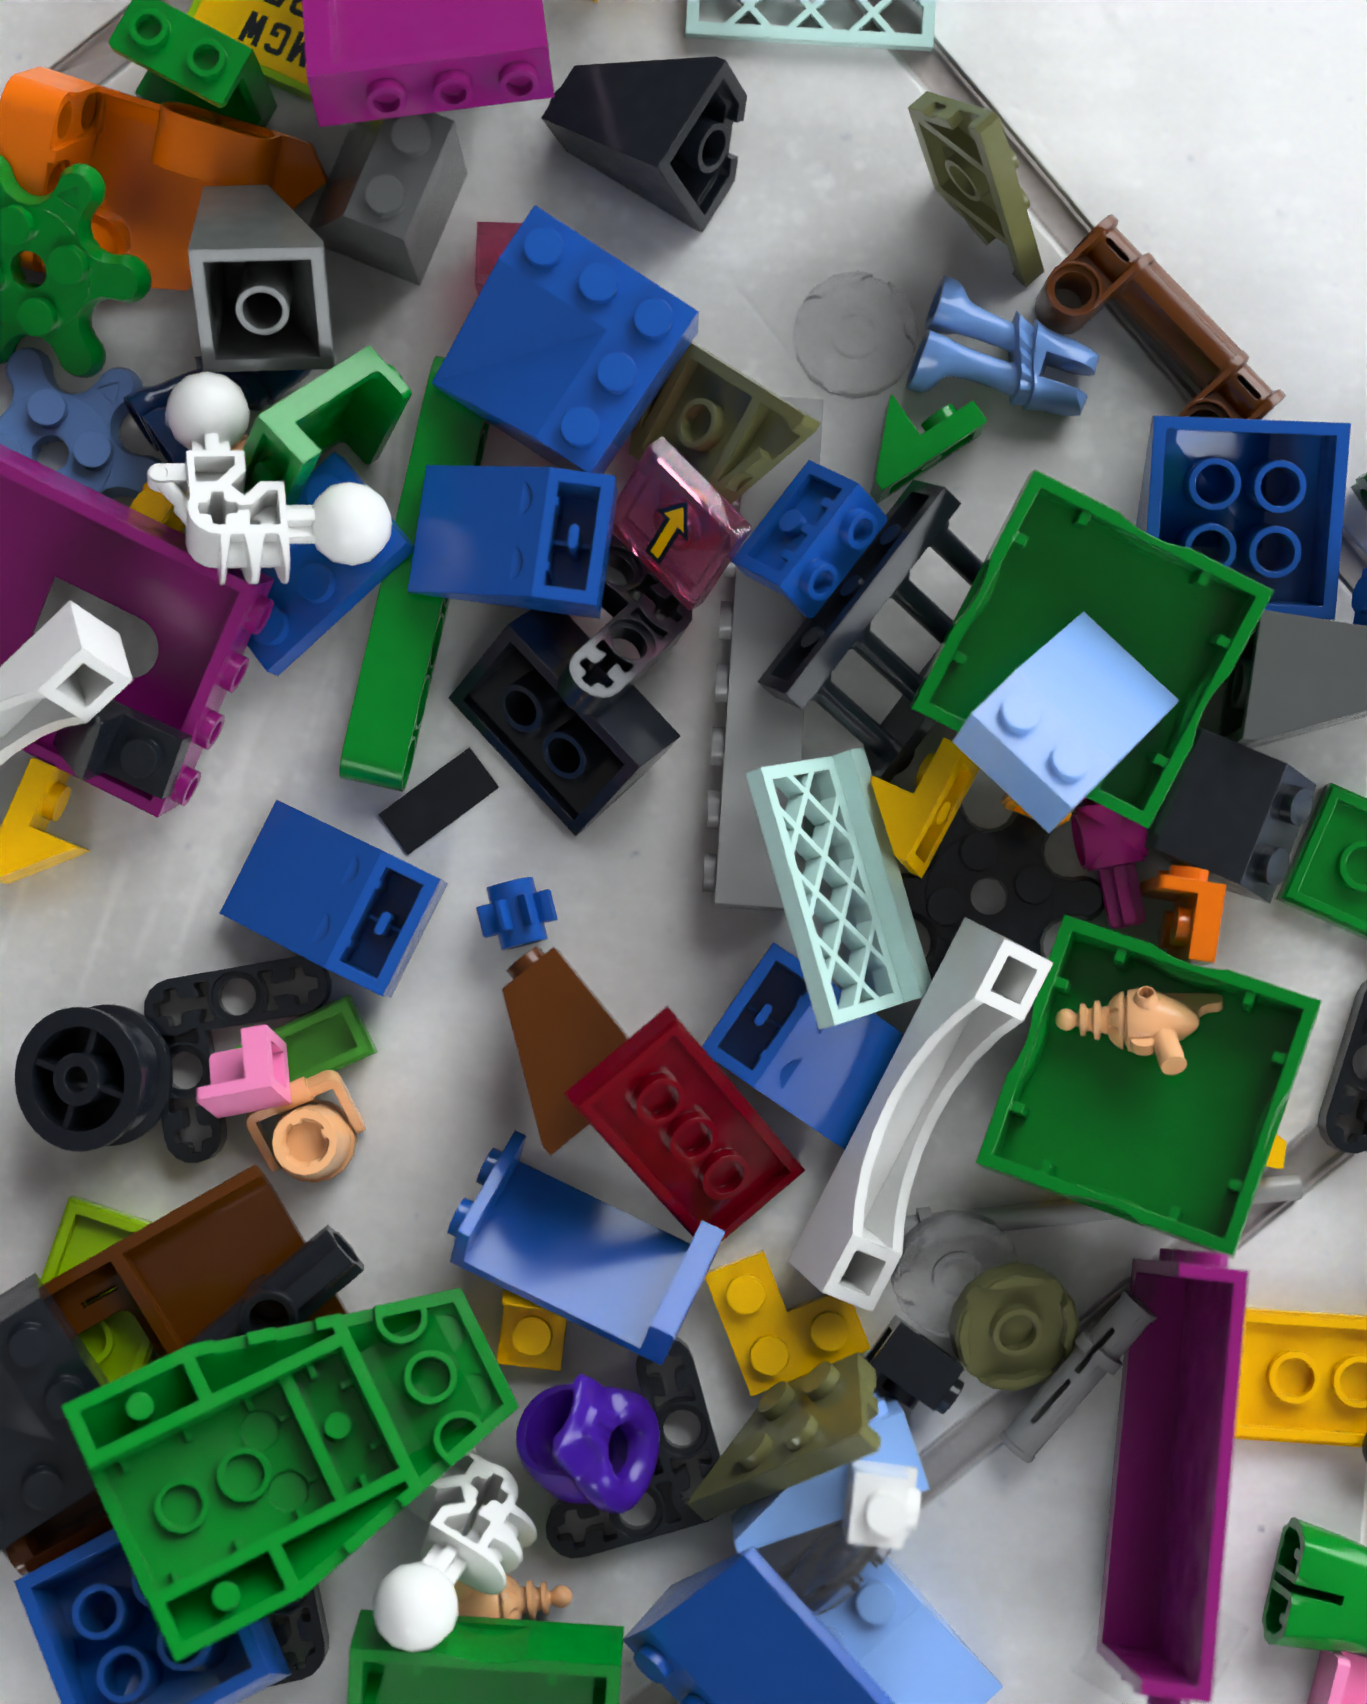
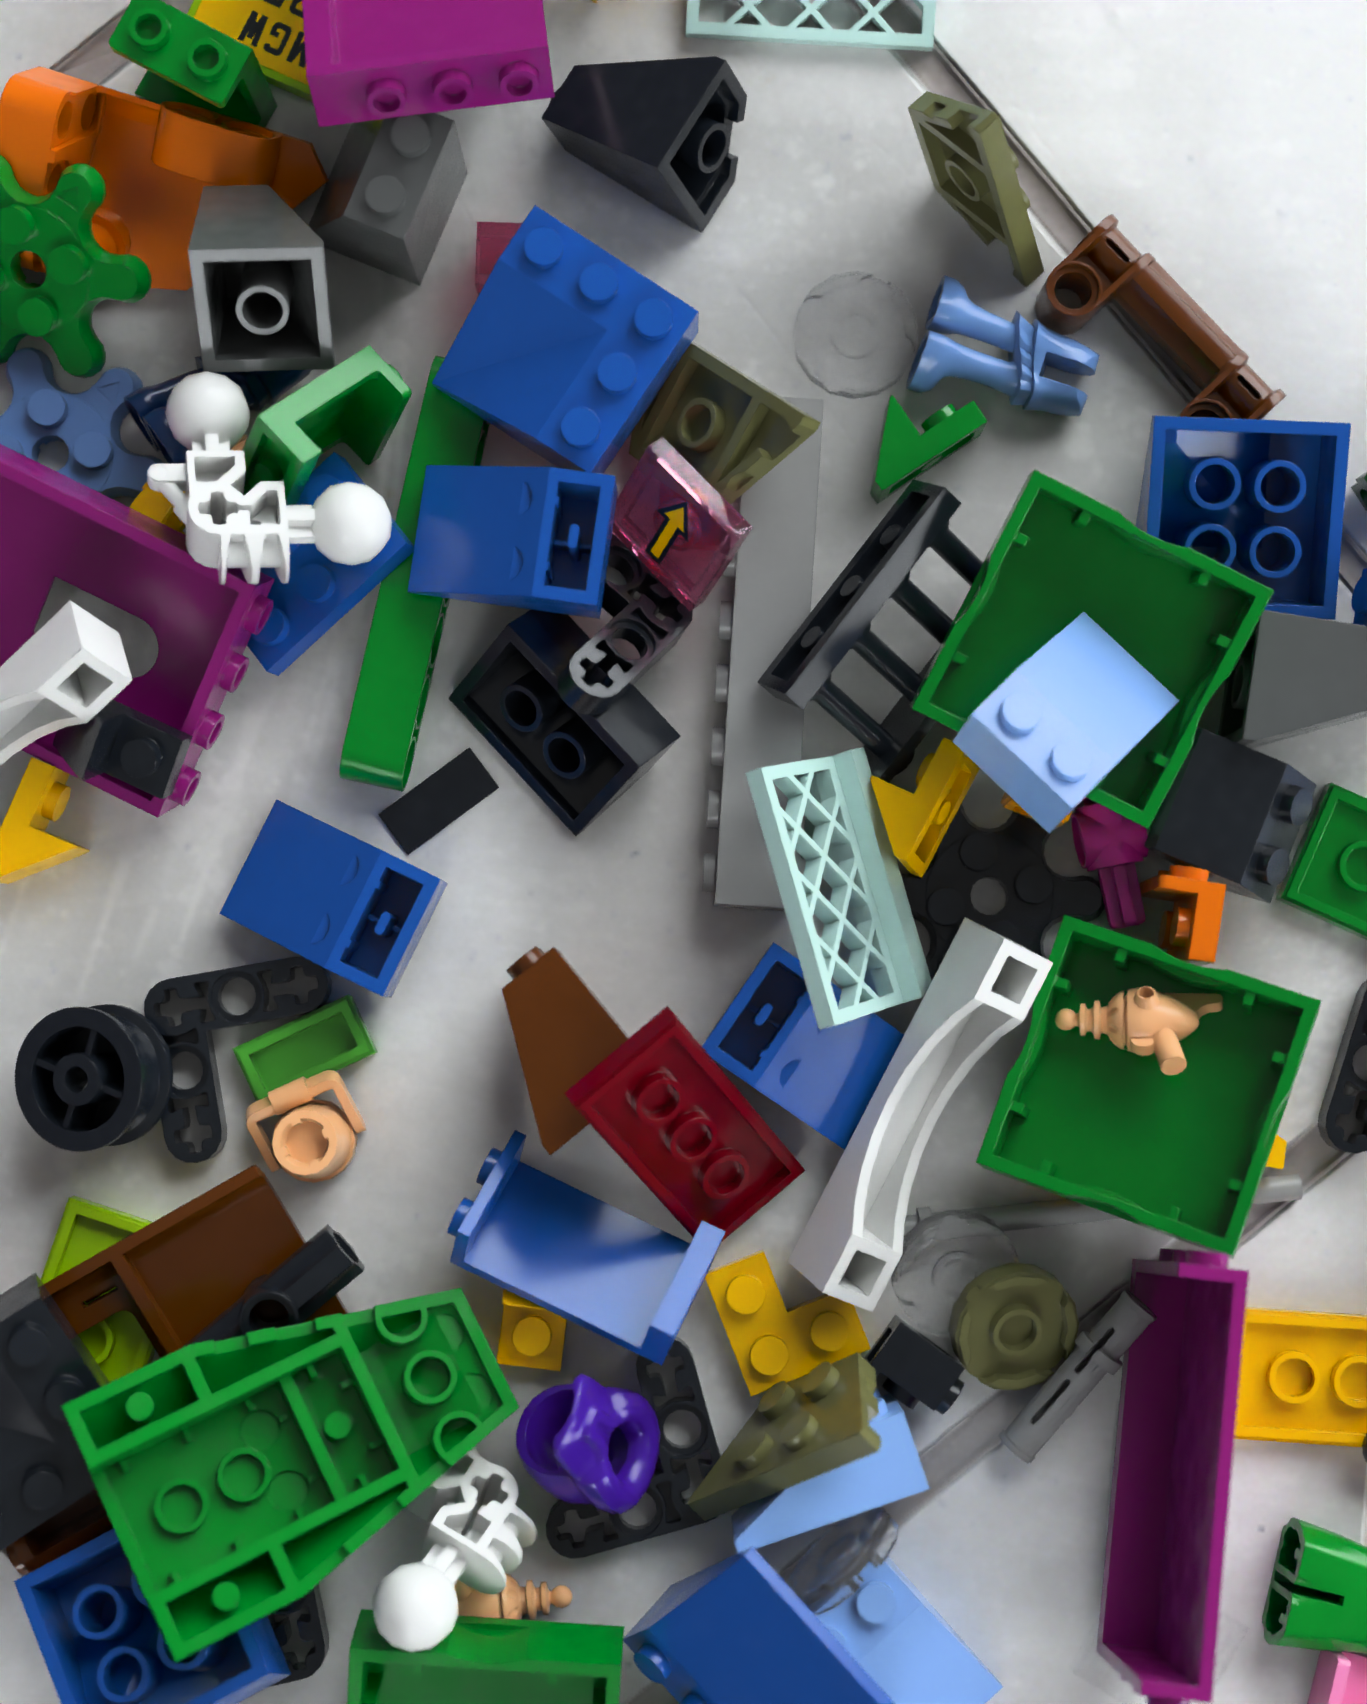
(248, 1076): bright pink panel -> none
(516, 913): blue gear -> none
(811, 537): blue bracket -> none
(880, 1504): white brick -> none

